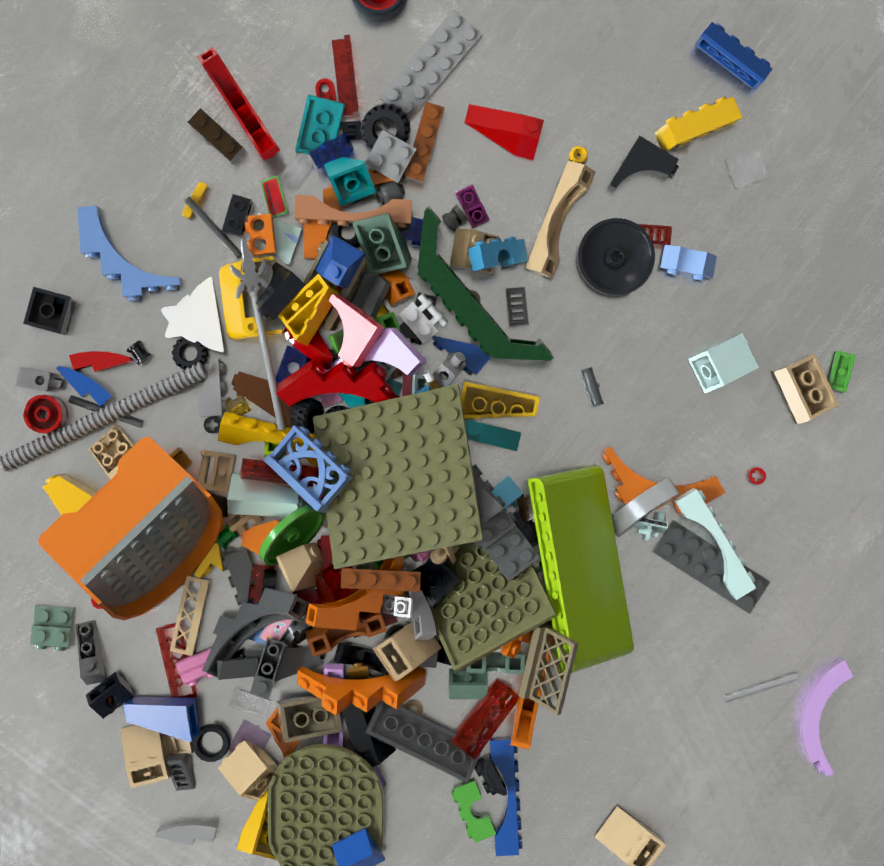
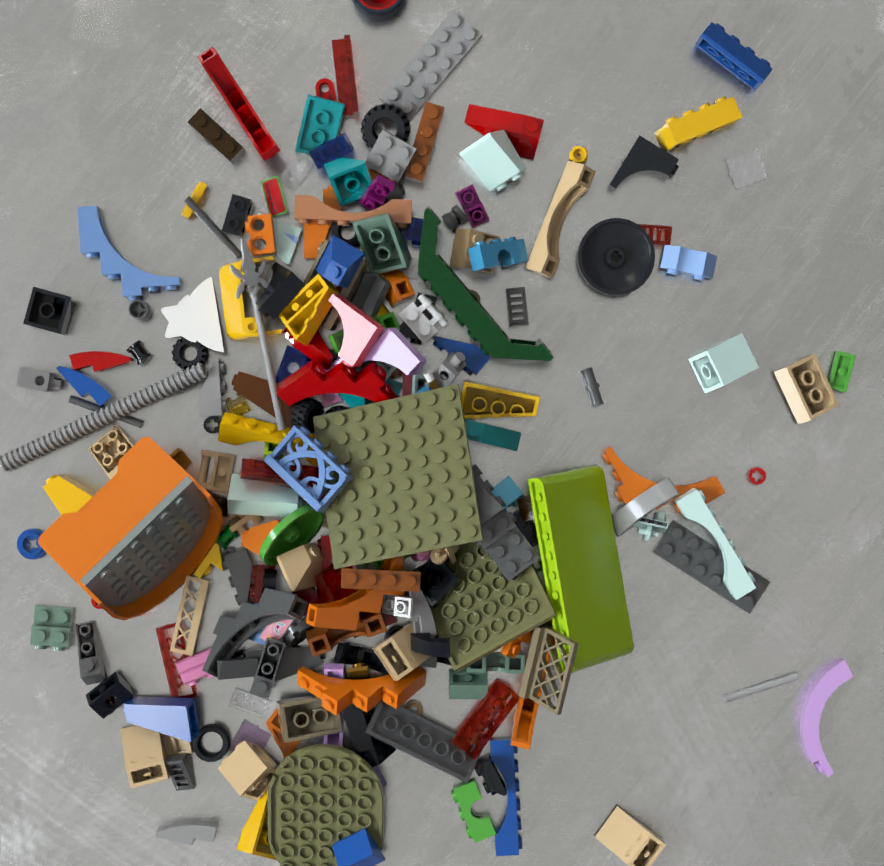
(23, 544): none -> blue gear
(34, 410): red brick -> none
(136, 310): none -> dark grey wheel
(353, 130): black tile -> none
(377, 192): none -> magenta slope
(429, 646): none -> black slope
(494, 160): none -> light aqua slope

